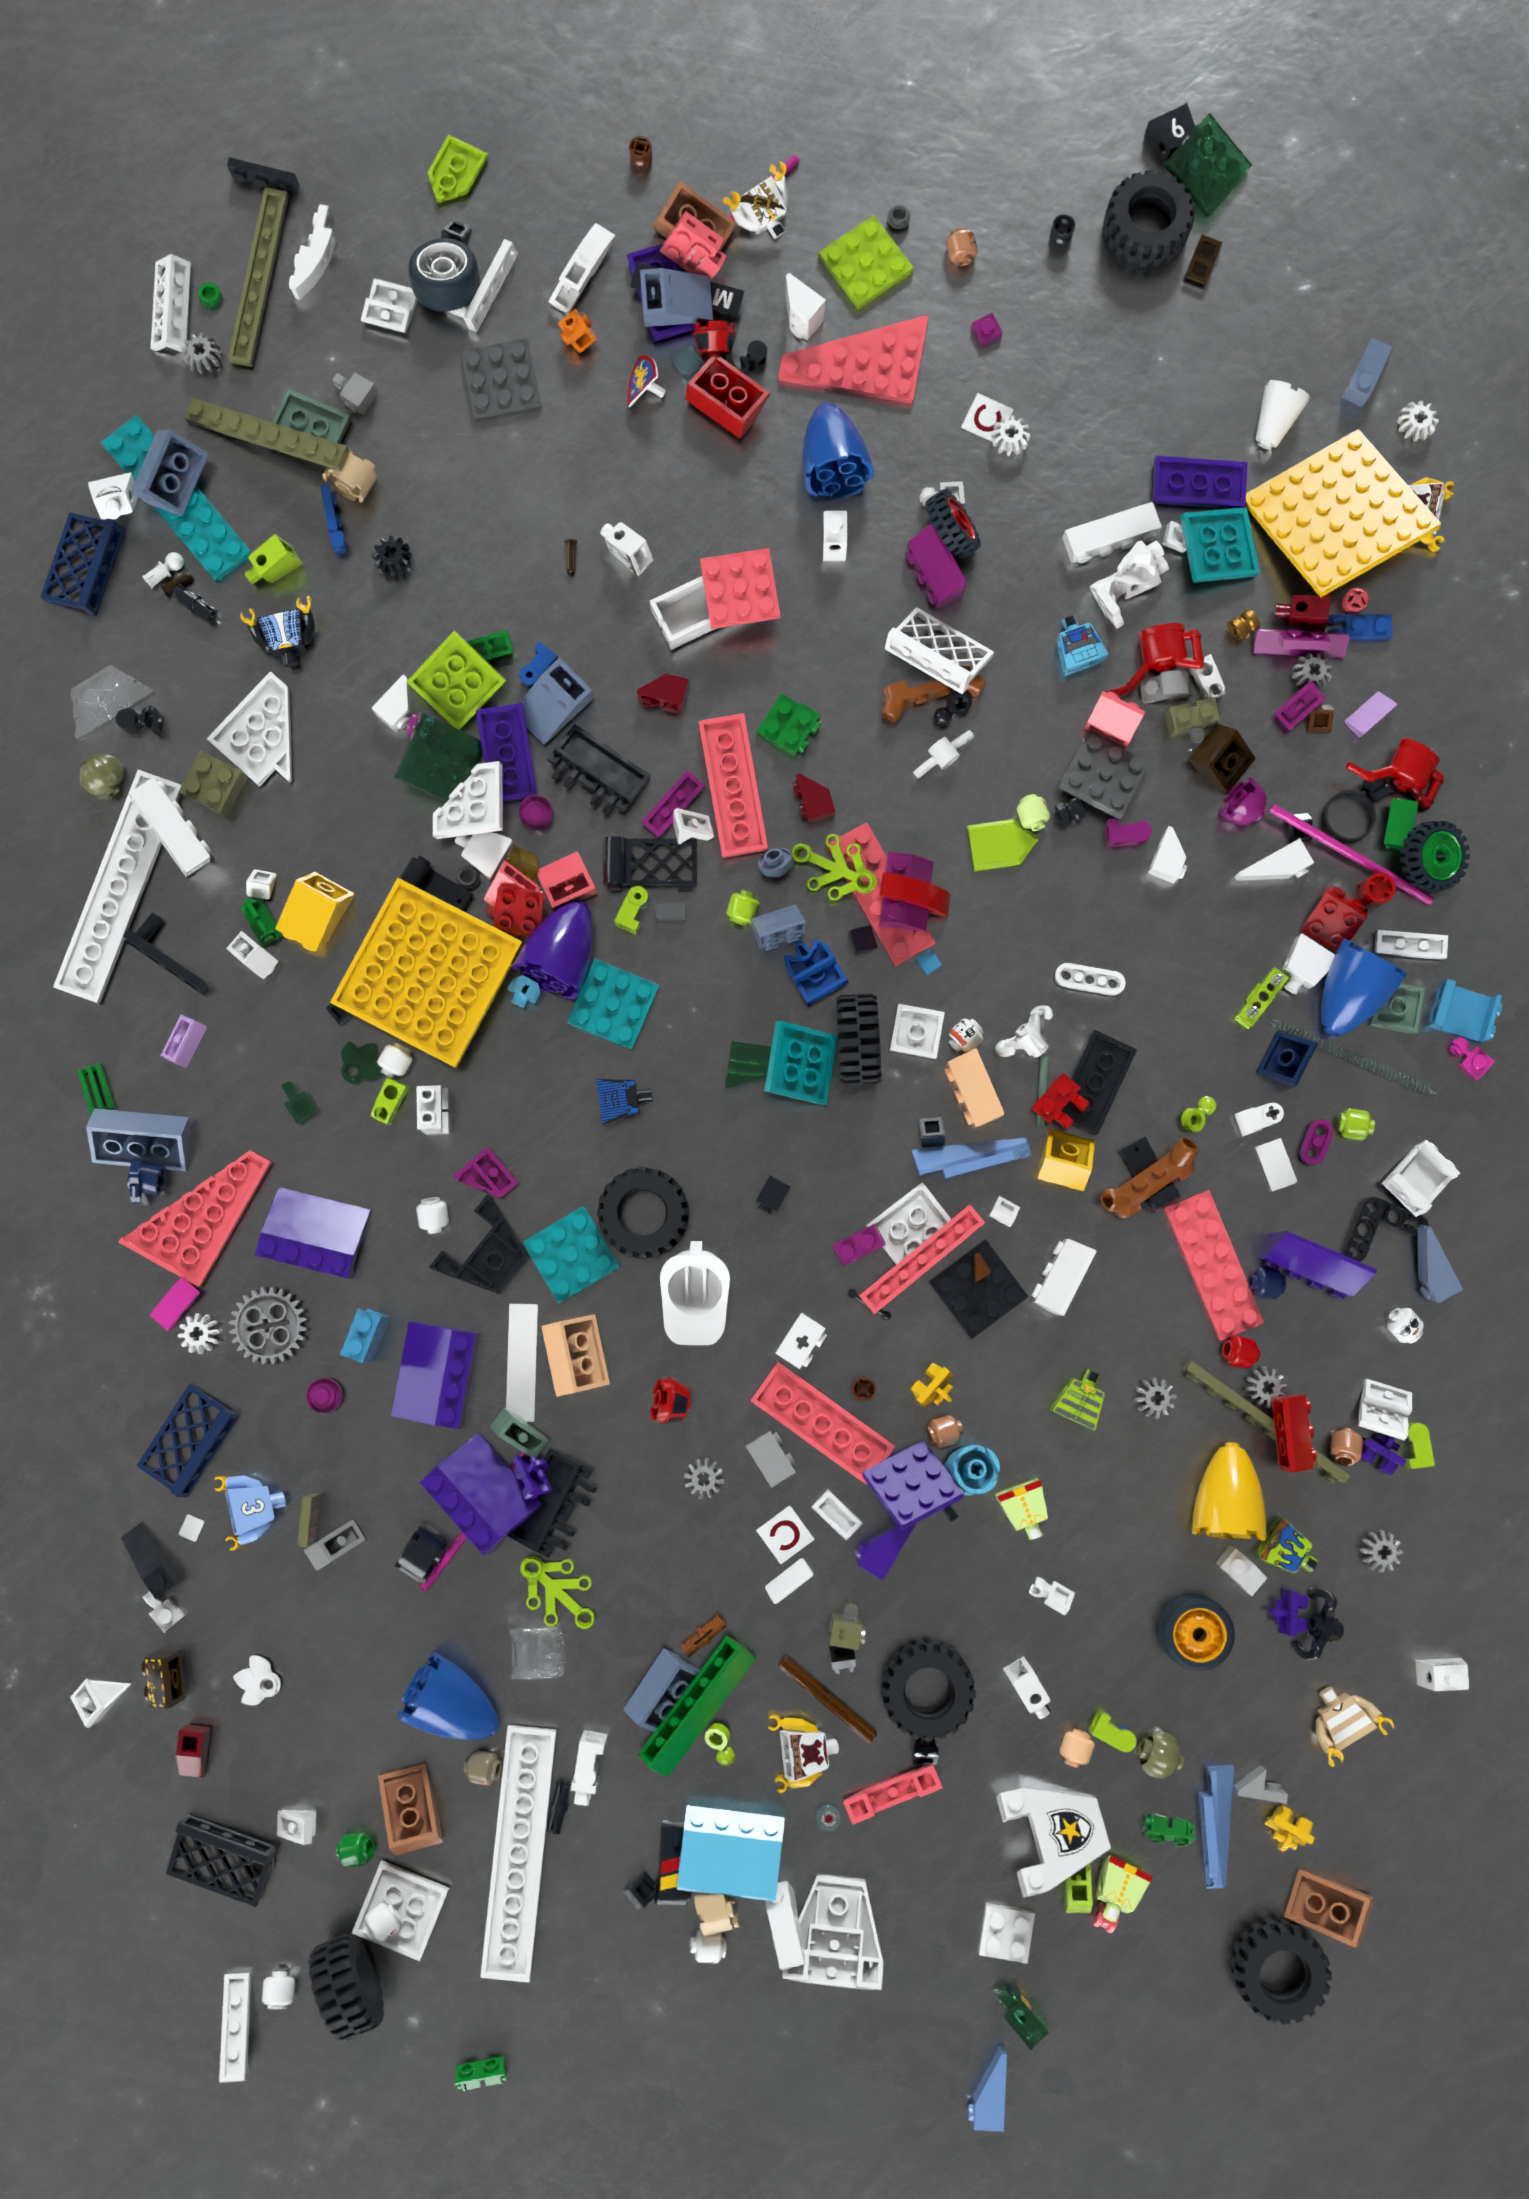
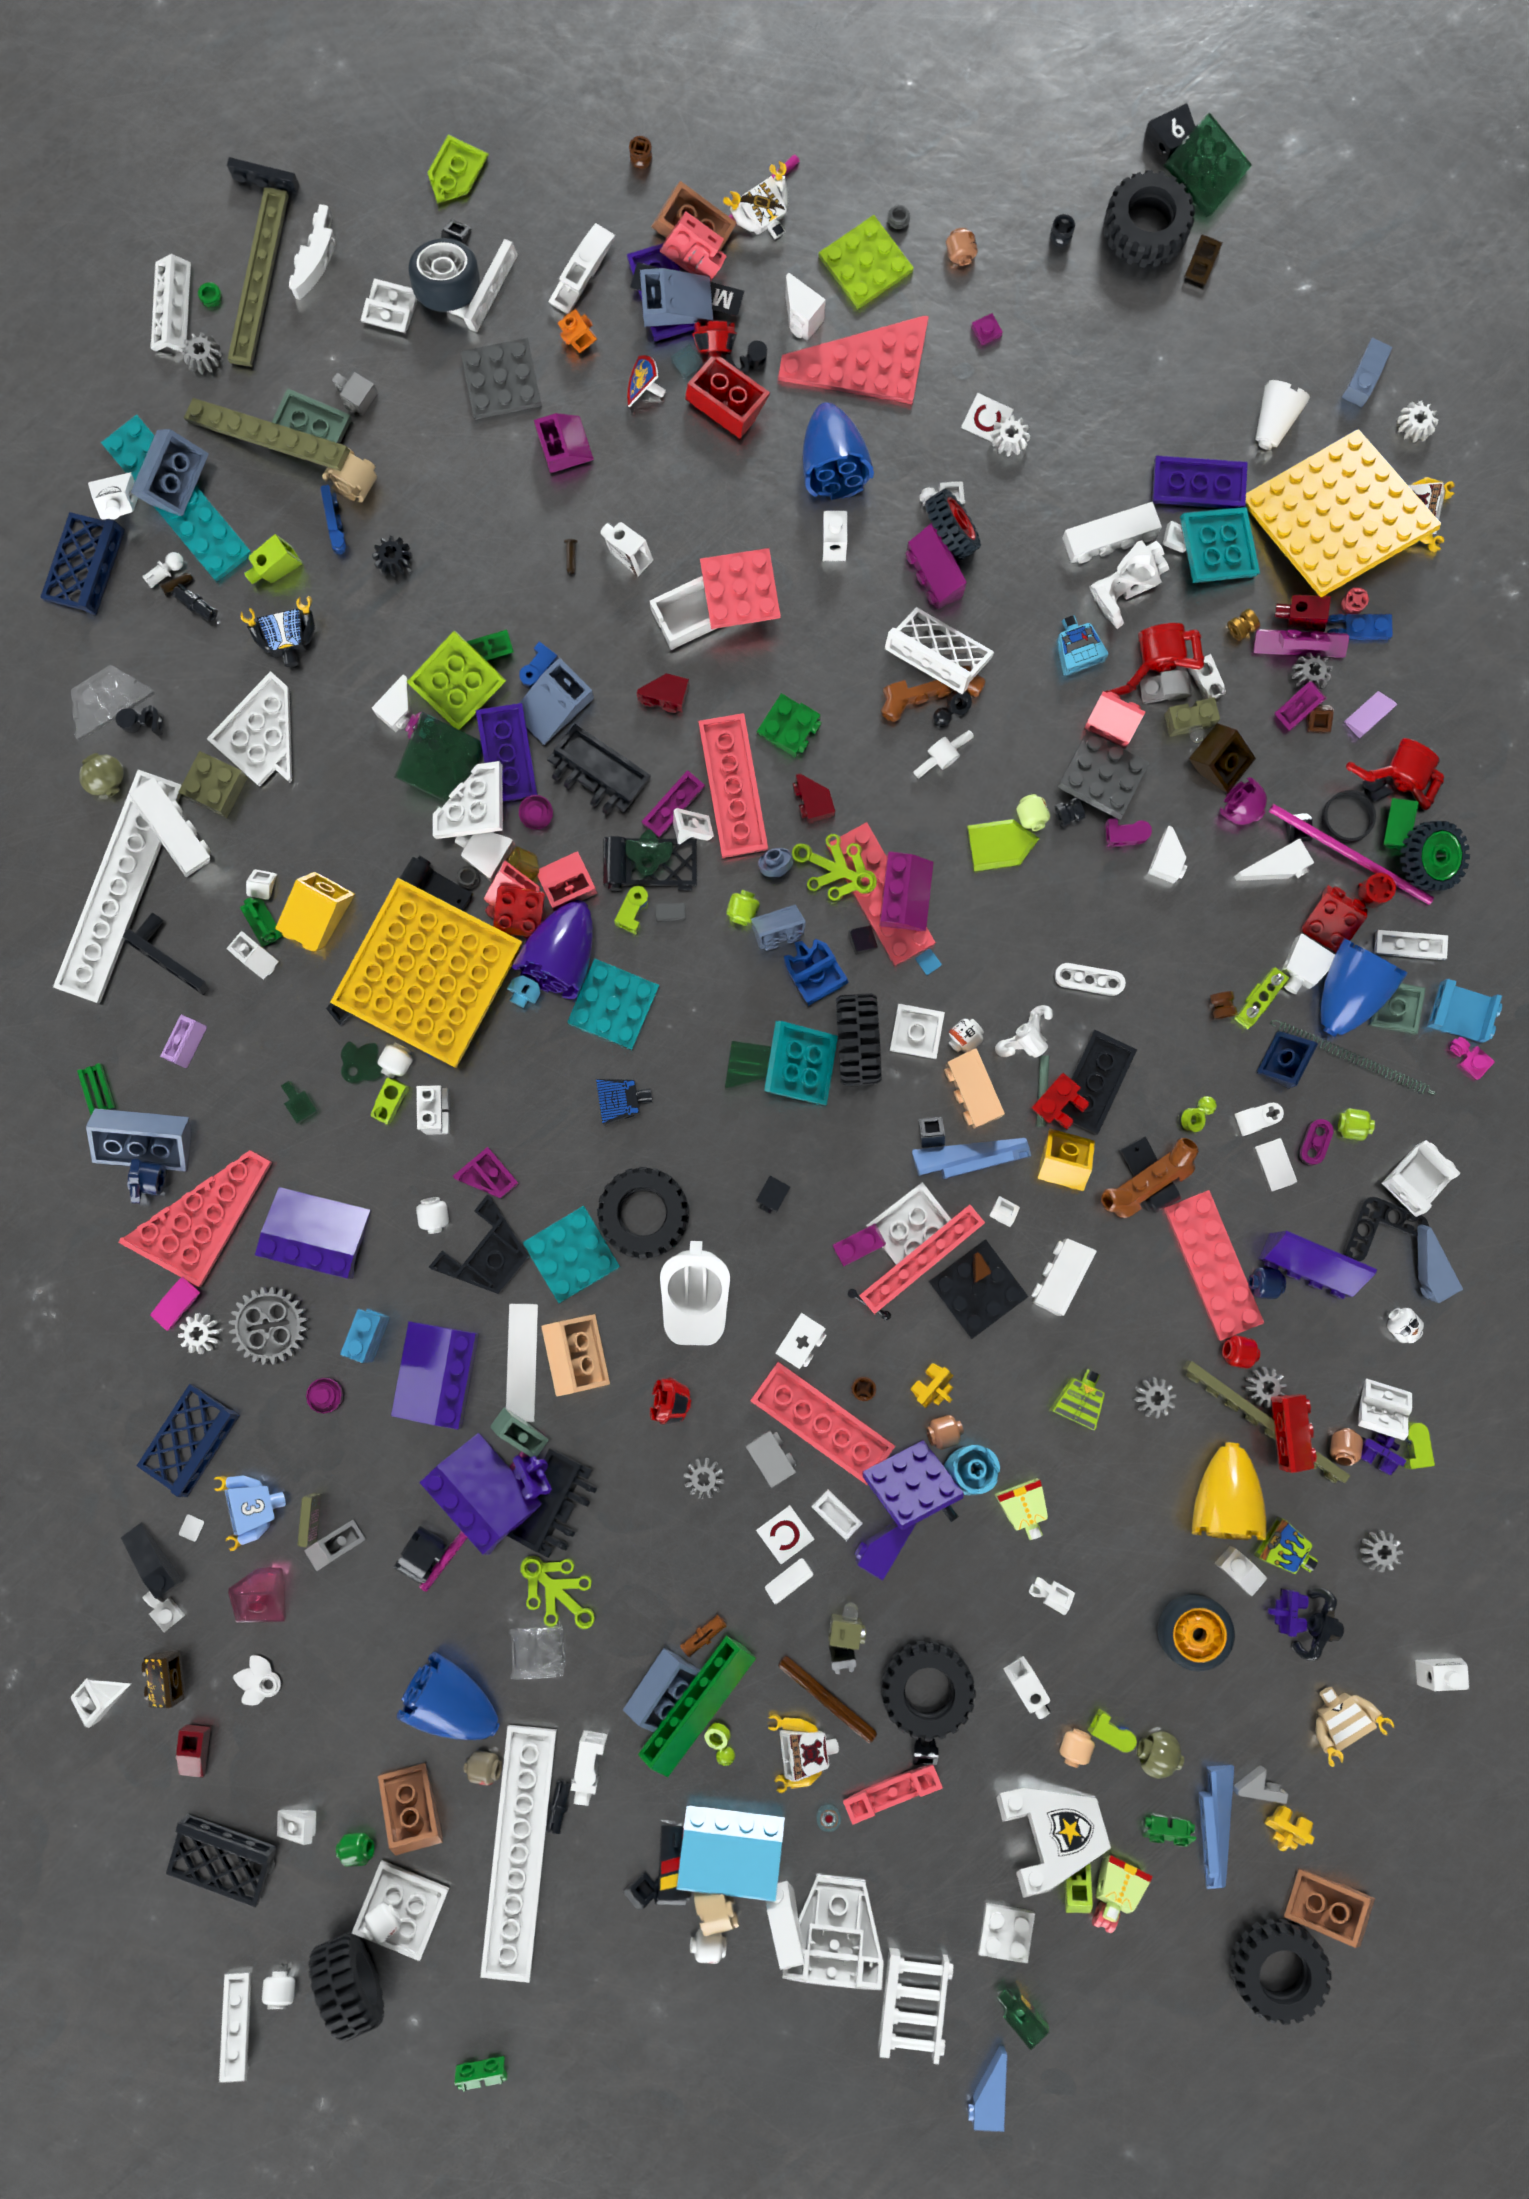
(259, 1596): none -> clear pink slope
(563, 441): none -> magenta slope
(648, 849): none -> clear green plate
(892, 2015): none -> white fence
(915, 892): red slope -> none
(1223, 1005): none -> reddish brown wheel

